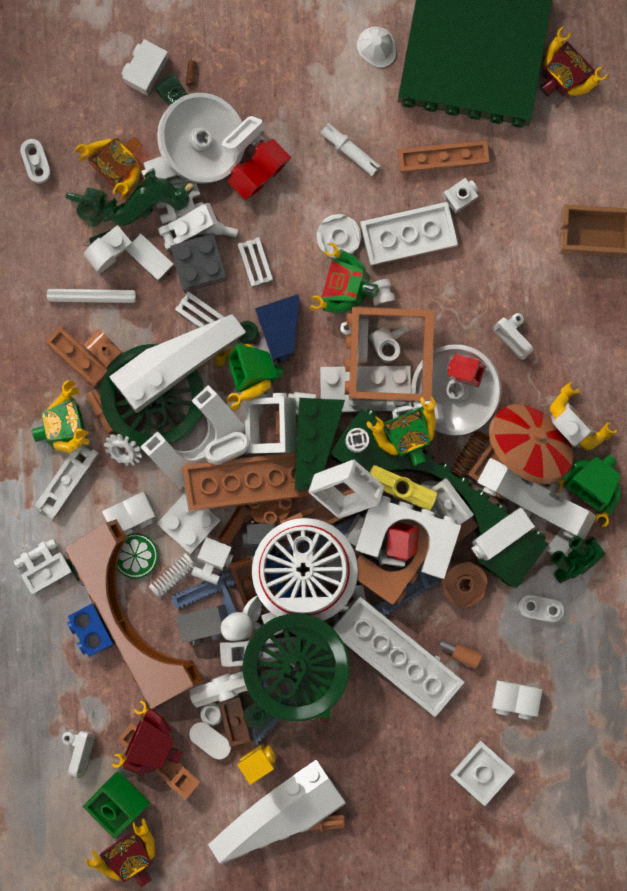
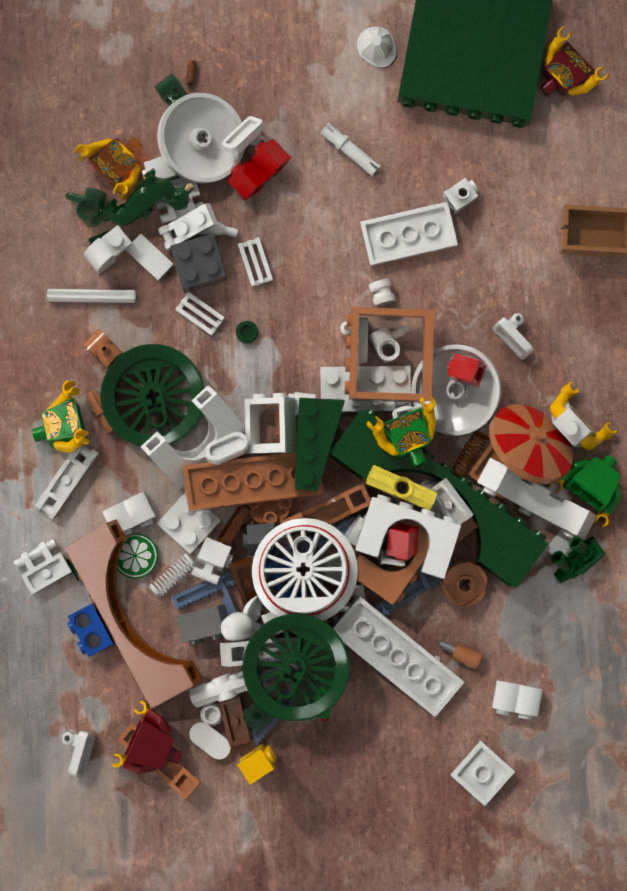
(36, 161): white plate -> none
(77, 356): nougat tile -> none
(116, 804): green slope -> none
(127, 856): torso -> none
(131, 455): white gear -> none
(145, 66): white piece -> none
(170, 362): white wedge -> none
(251, 372): green torso -> none
(279, 327): dark blue slope -> none
(283, 812): white wedge -> none
(330, 822): nougat axle -> none
(340, 231): white tile -> none
(345, 284): torso -> none
(357, 440): white wheel -> none
(366, 488): white window -> none
(443, 156): nougat plate -> none
(502, 535): white window -> none
(541, 608): white plate -> none

